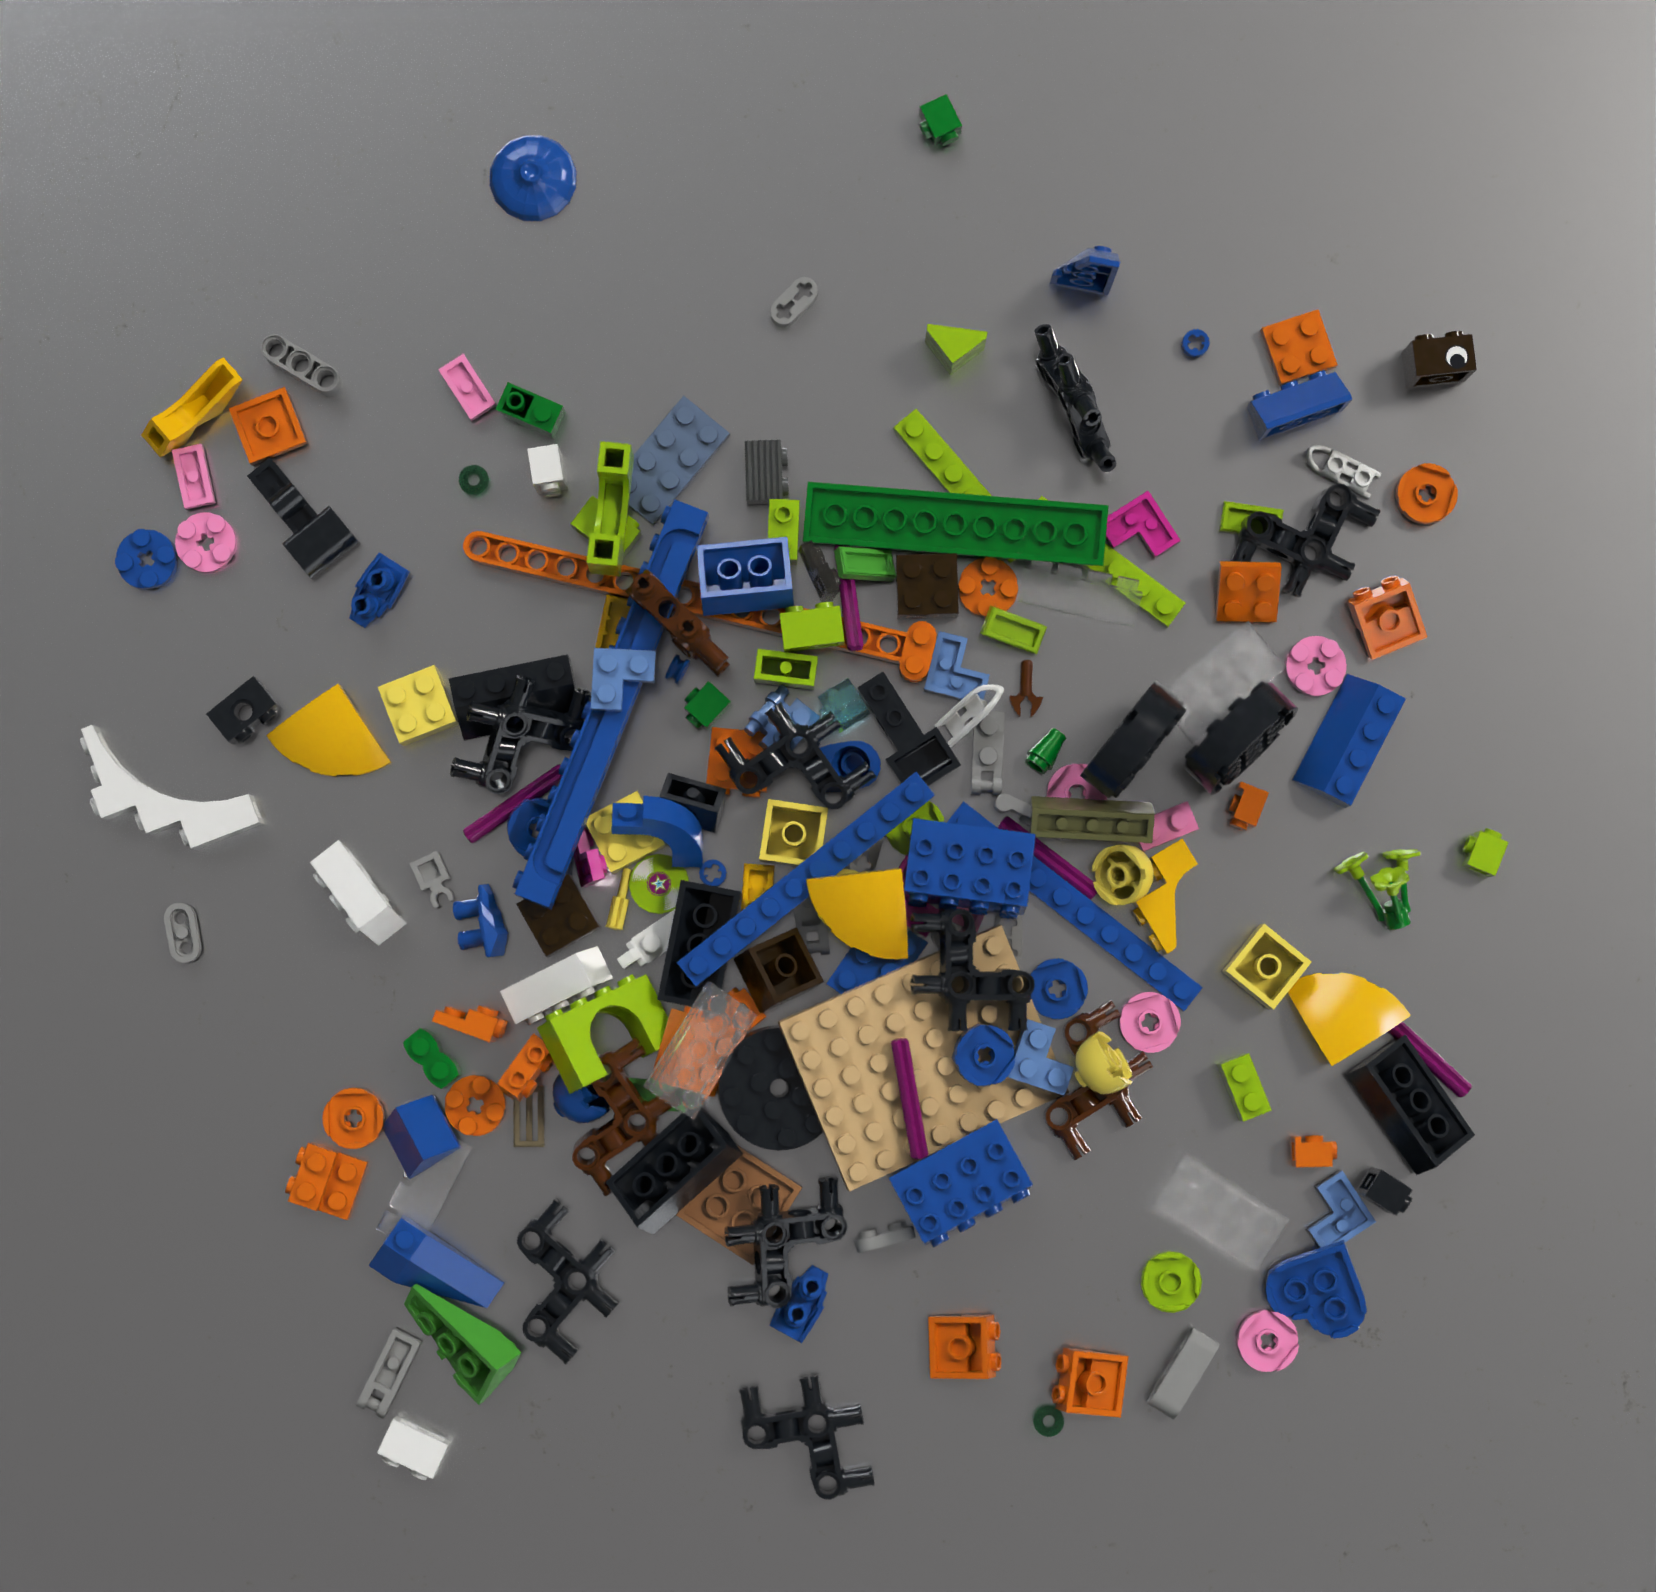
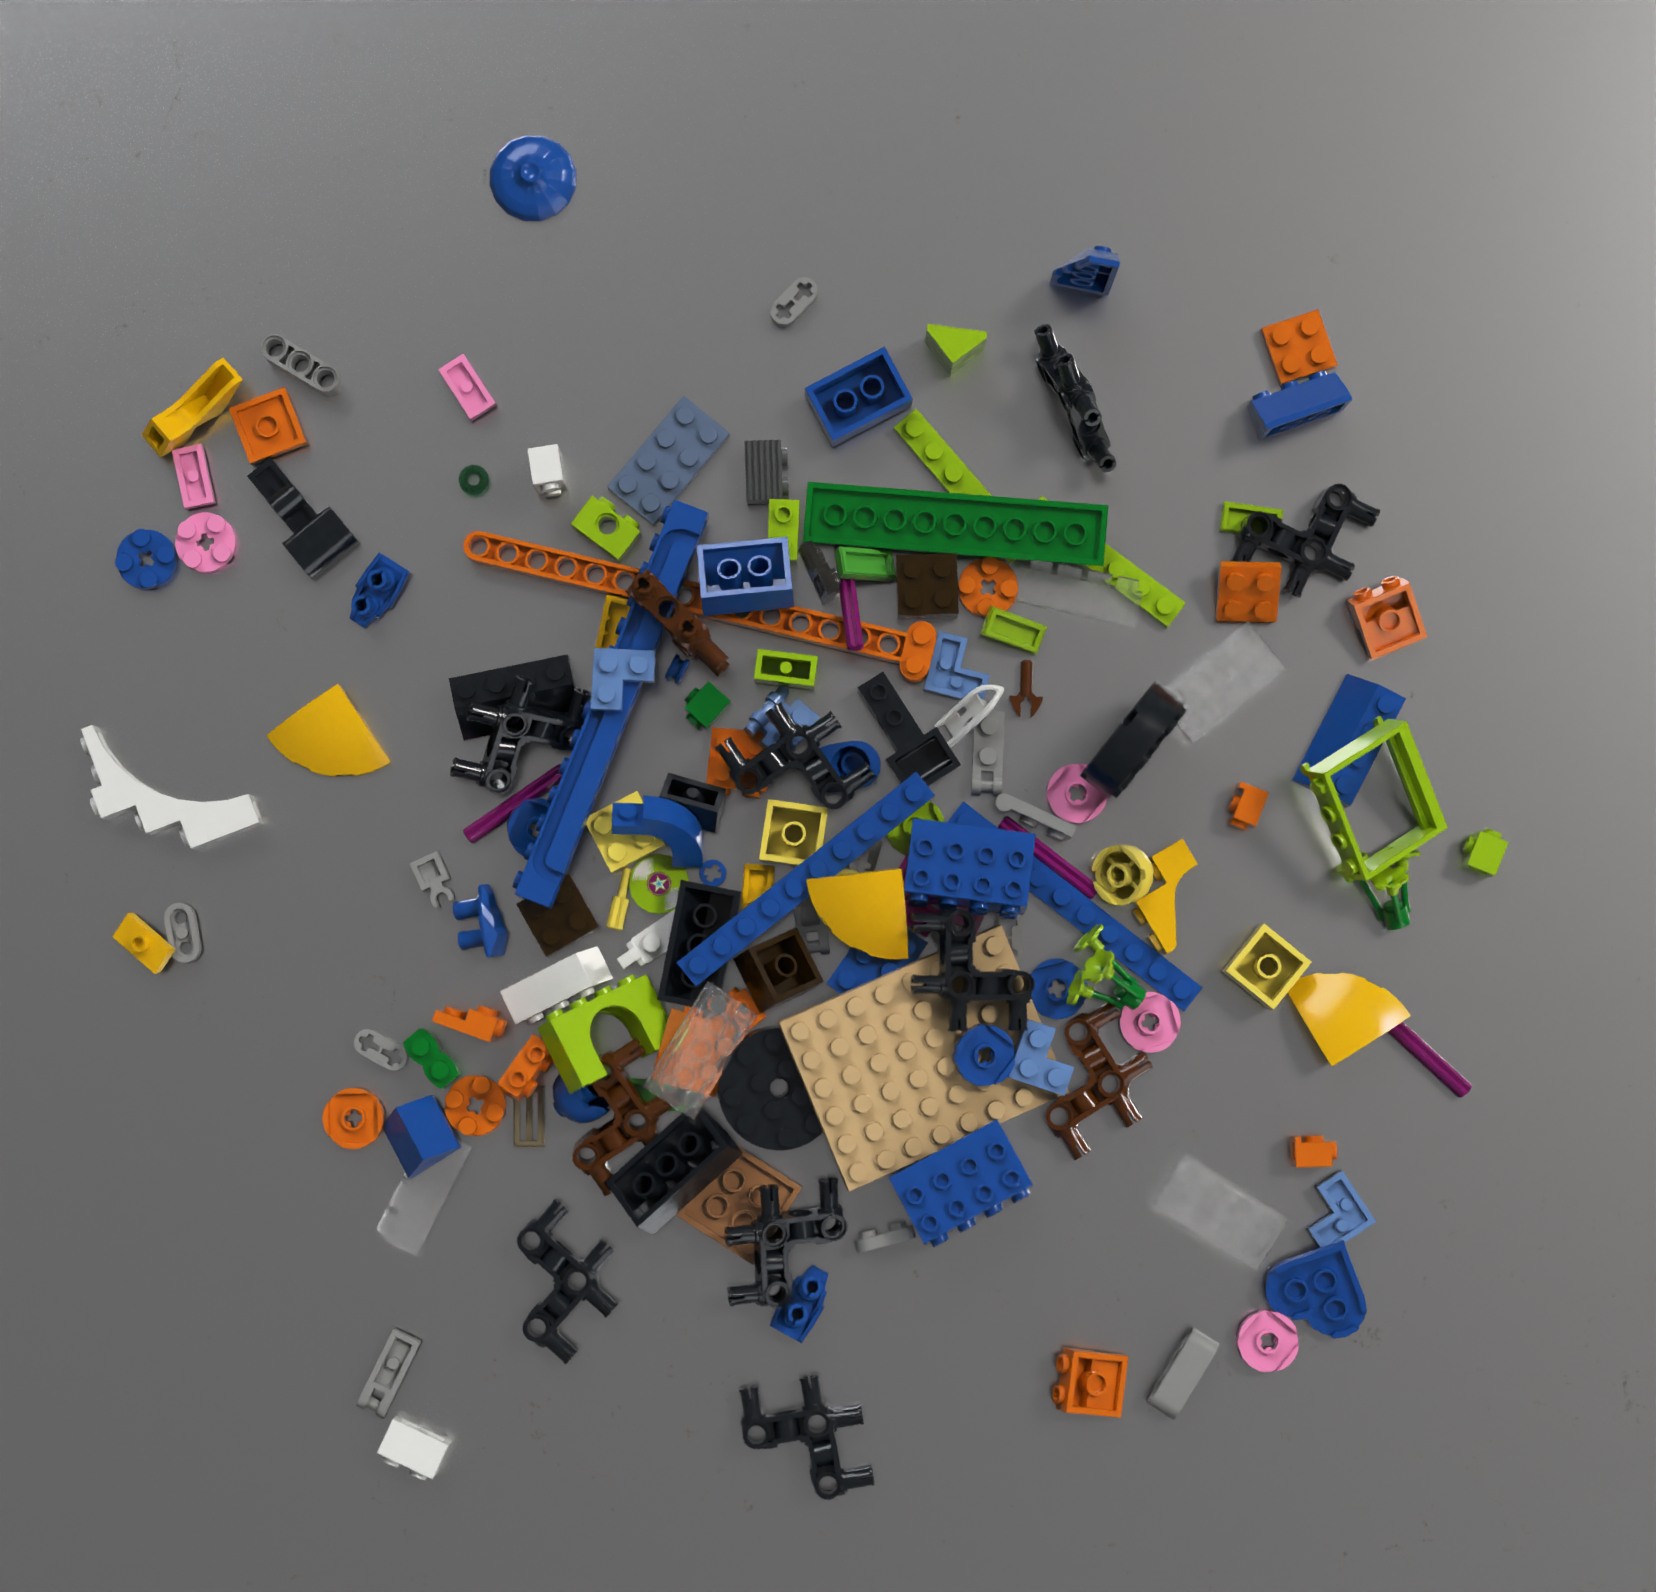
(143, 943): none -> yellow plate
(226, 715): black brick -> none
(326, 1180): orange plate -> none
(356, 893): white wedge -> none
(378, 1056): none -> light grey beam
(418, 705): light yellow brick -> none
(419, 1257): blue wedge -> none
(471, 1346): bright green wedge -> none
(531, 410): green slope -> none
(588, 862): dark pink plate -> none
(615, 479): lime arch -> none
(812, 627): lime brick -> none
(844, 703): clear light blue brick -> none
(858, 396): none -> blue brick
(909, 1098): magenta axle -> none
(939, 121): green brick -> none
(963, 1347): orange plate -> none
(1044, 753): green cone -> none
(1055, 1428): clear green plate -> none
(1092, 819): olive panel -> none
(1100, 965): none -> lime plant
(1101, 1066): light yellow cylinder -> none
(1143, 518): dark pink plate -> none
(1171, 825): bright pink plate -> none
(1171, 1281): lime tile -> none
(1195, 333): blue bush -> none
(1239, 737): black brick -> none
(1244, 1087): lime brick -> none
(1305, 680): bright pink plate -> none
(1337, 465): white piece -> none
(1385, 1191): black brick -> none
(1411, 1105): black slope -> none
(1415, 783): none -> lime window
(1439, 360): dark brown brick -> none
(1441, 485): orange plate -> none

